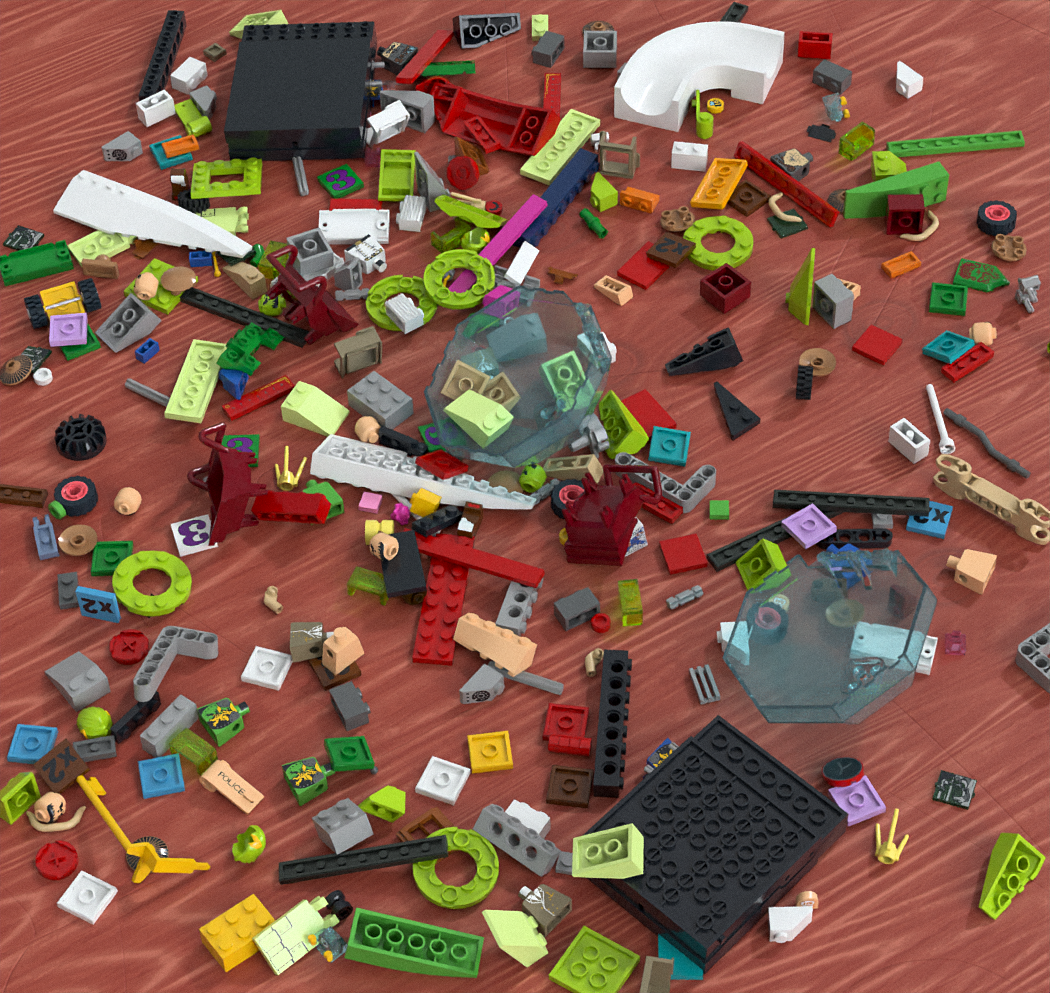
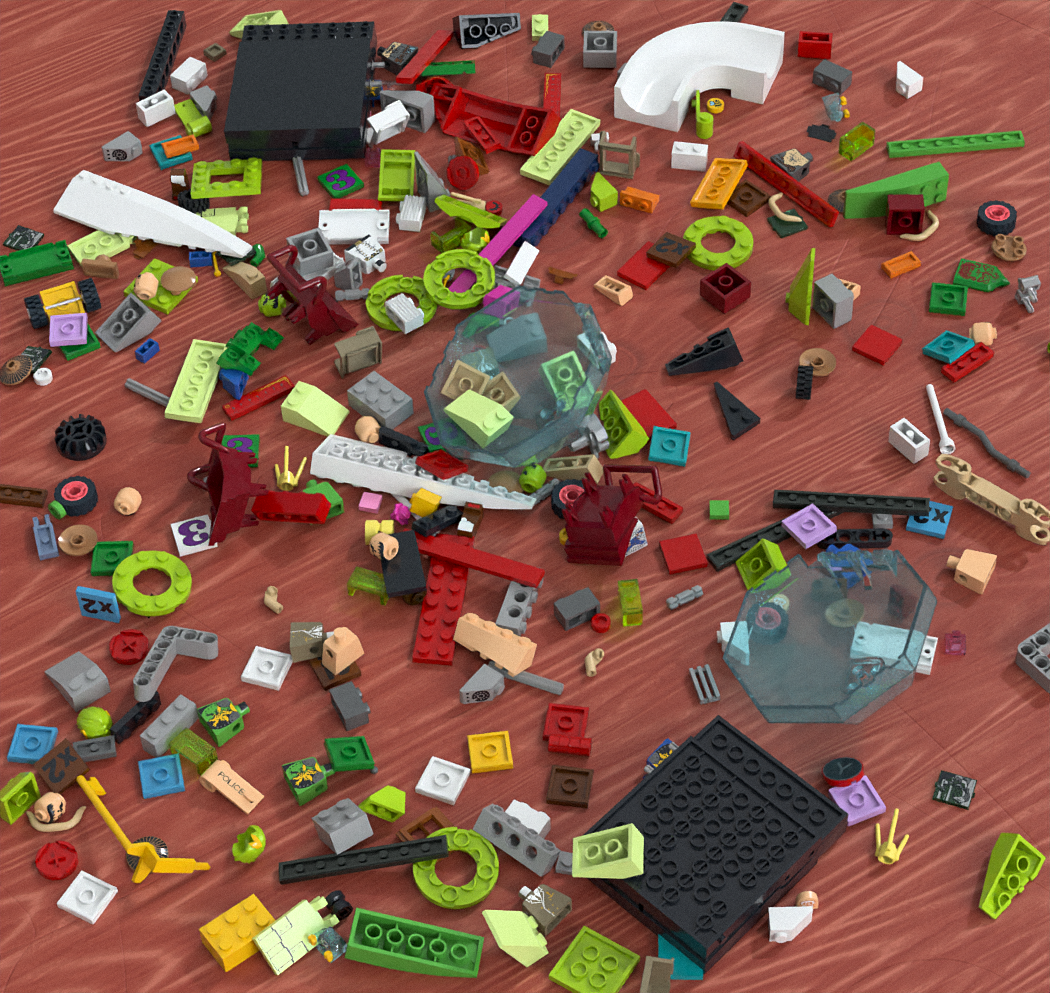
(66, 589): dark grey plate -> none
(243, 315): pearl dark grey tile -> none
(265, 266): clear neon green panel -> none
(612, 693): black brick -> none
(677, 219): medium nougat dish -> none
(684, 495): light grey beam -> none
(886, 164): lime slope -> none

